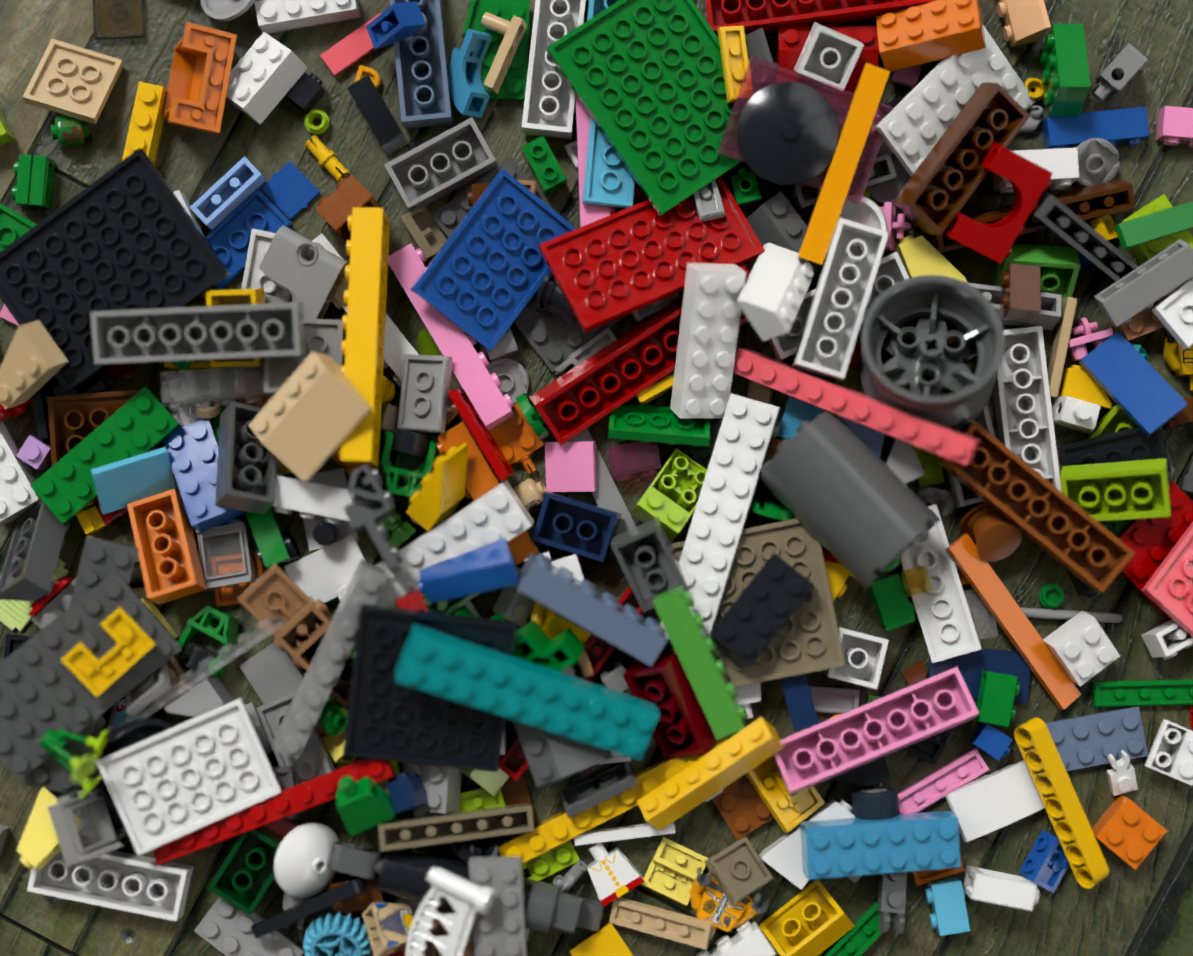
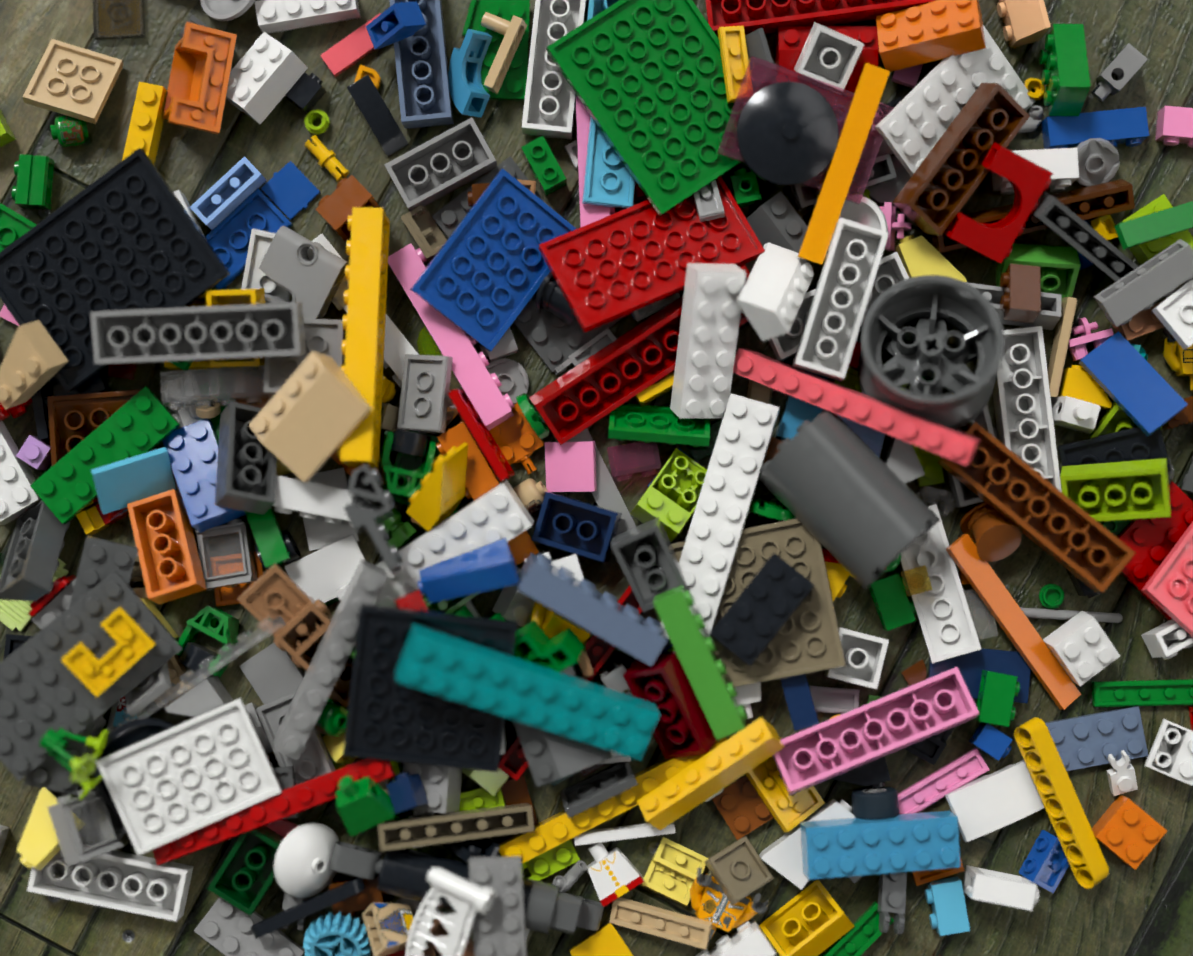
(325, 533): black piece -> none

